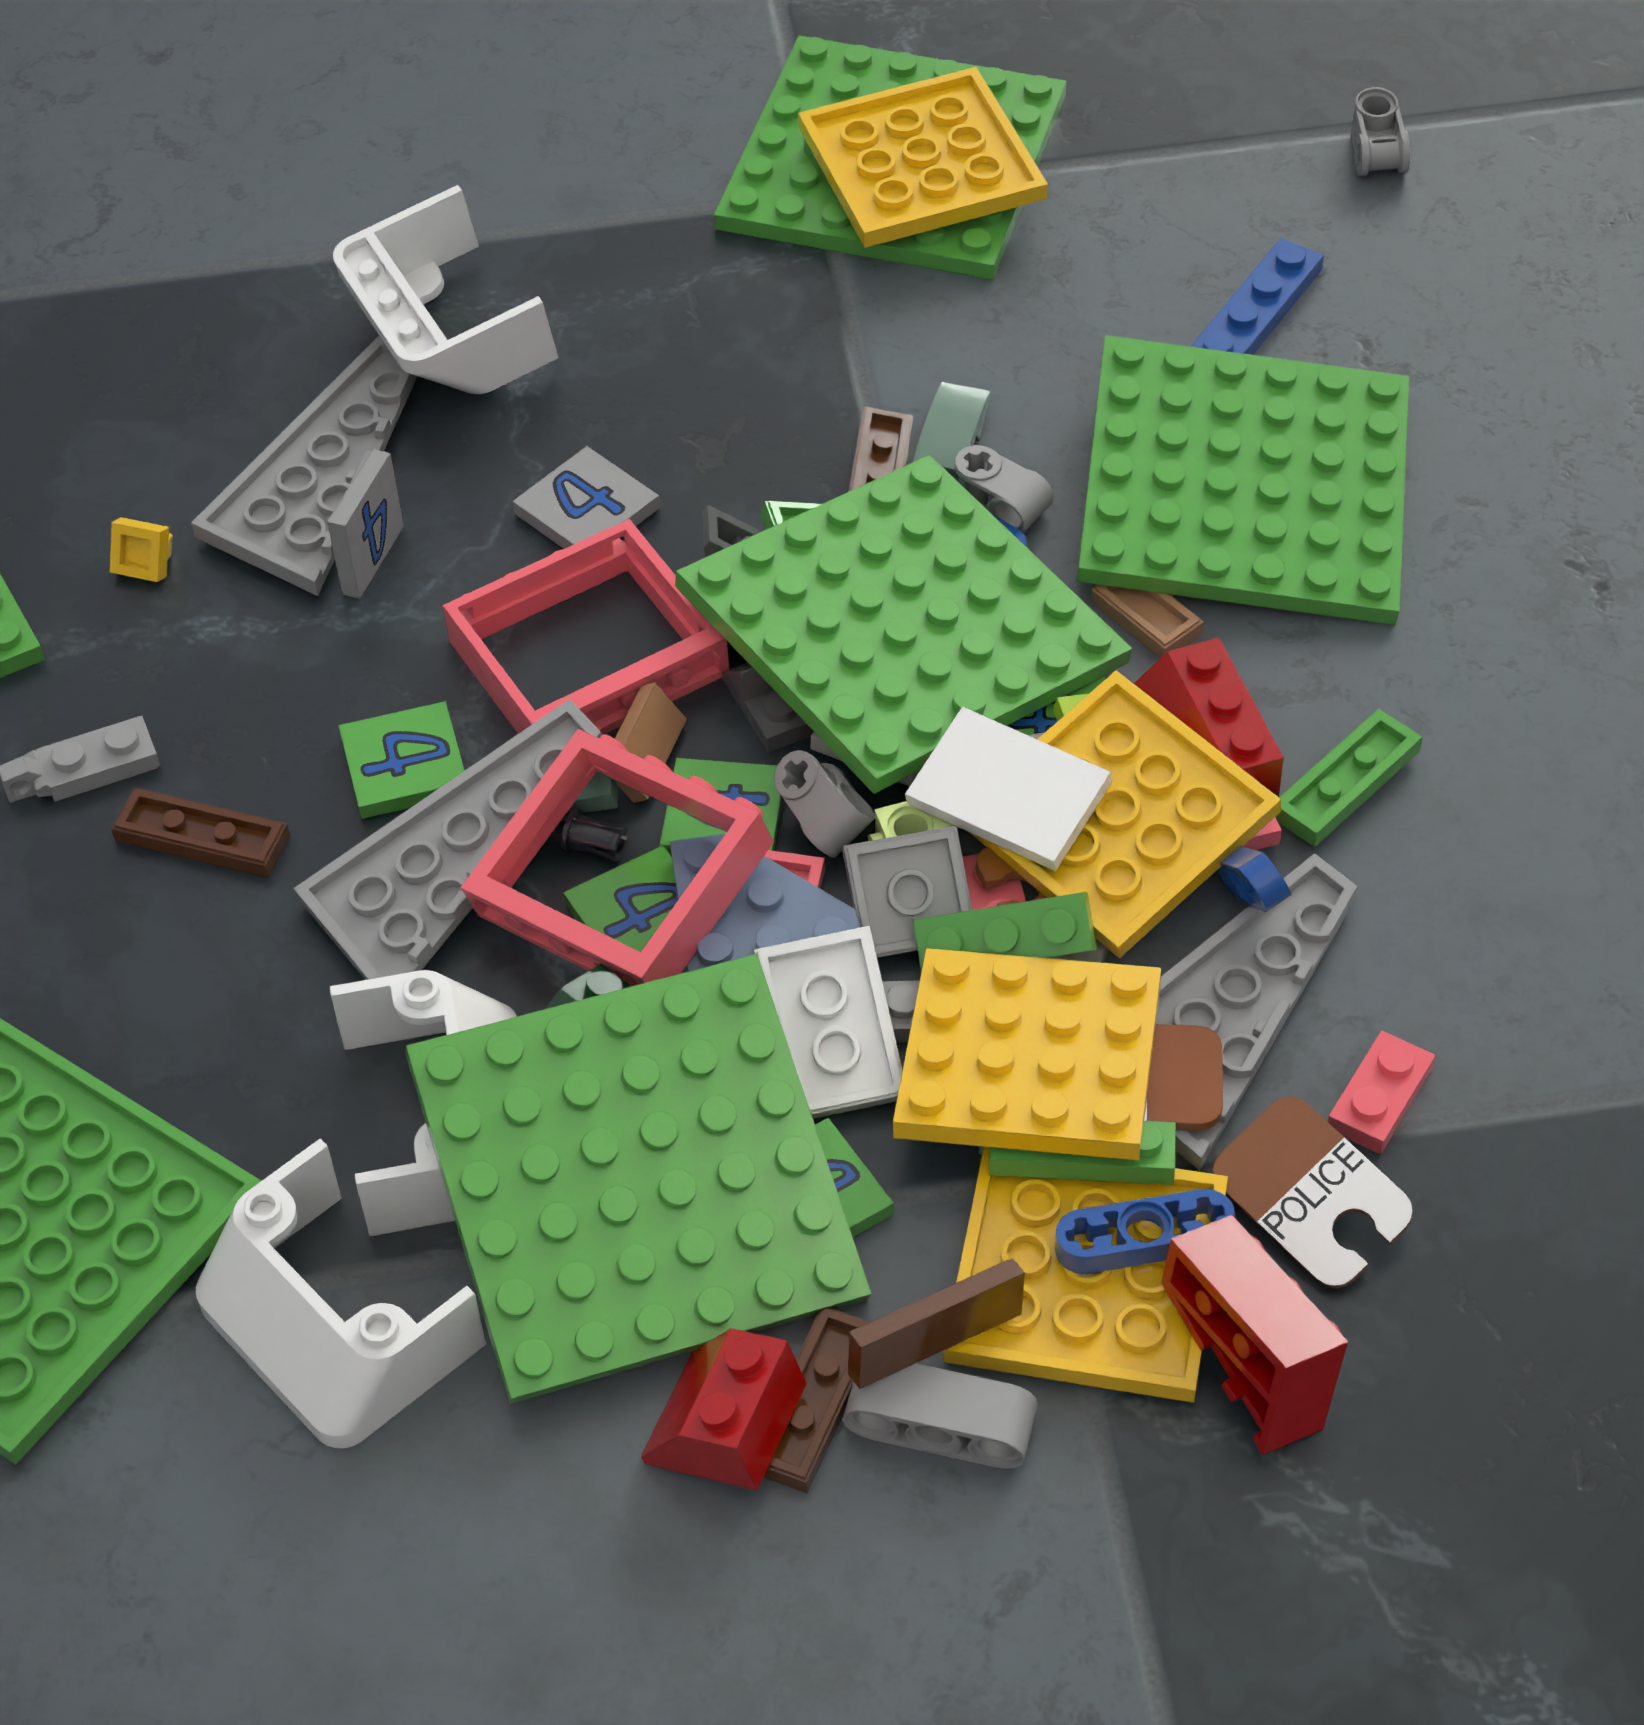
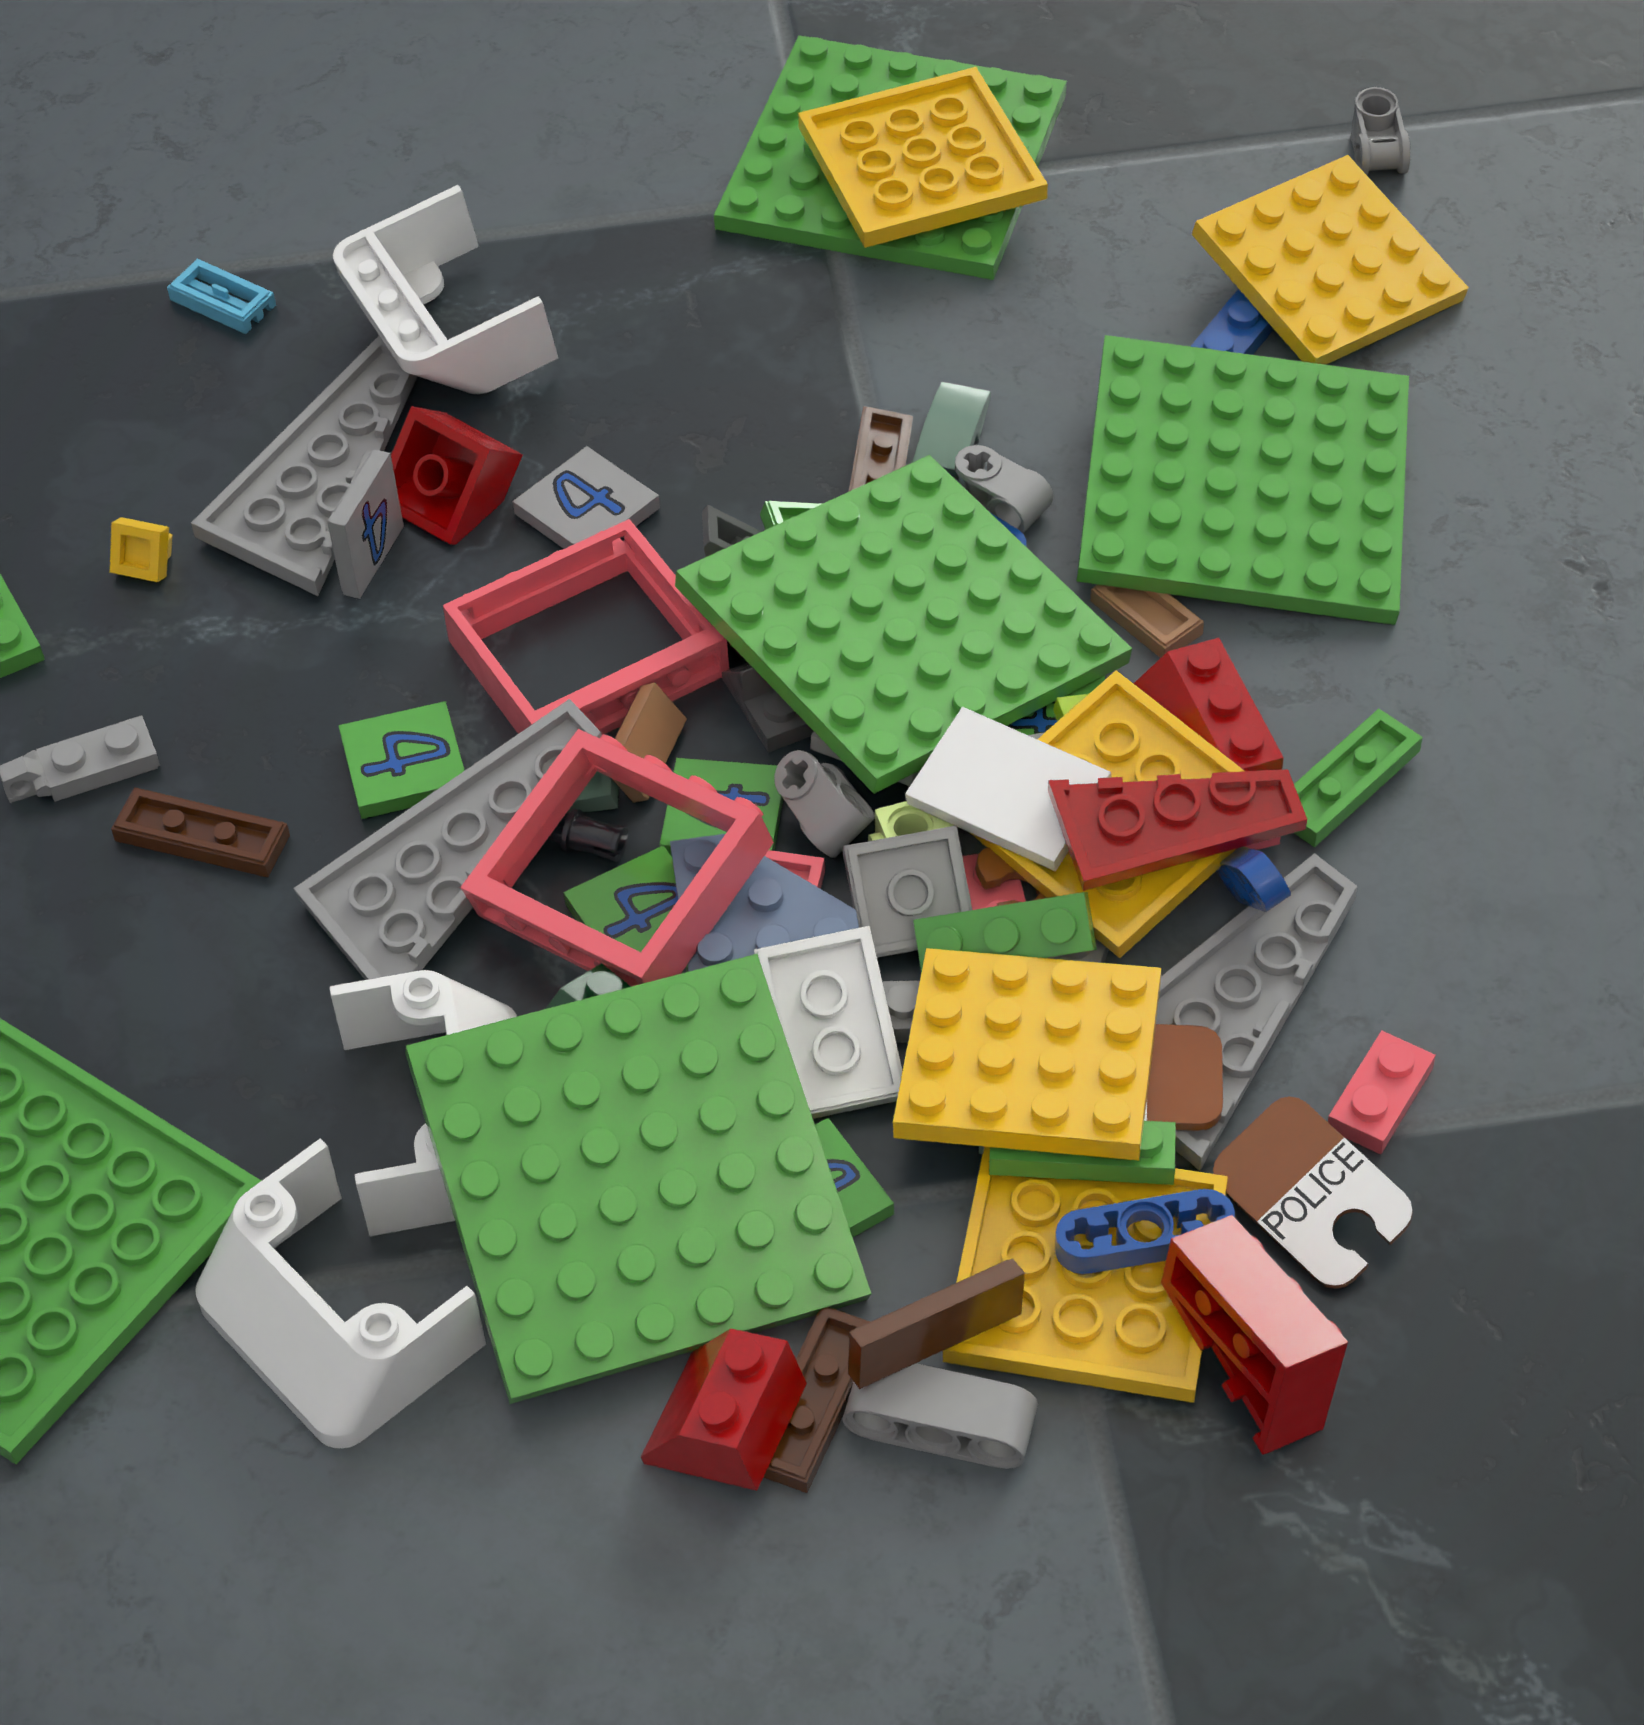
(216, 301): none -> medium azure tile
(449, 473): none -> red slope
(1147, 826): none -> red wing
(1329, 261): none -> yellow plate

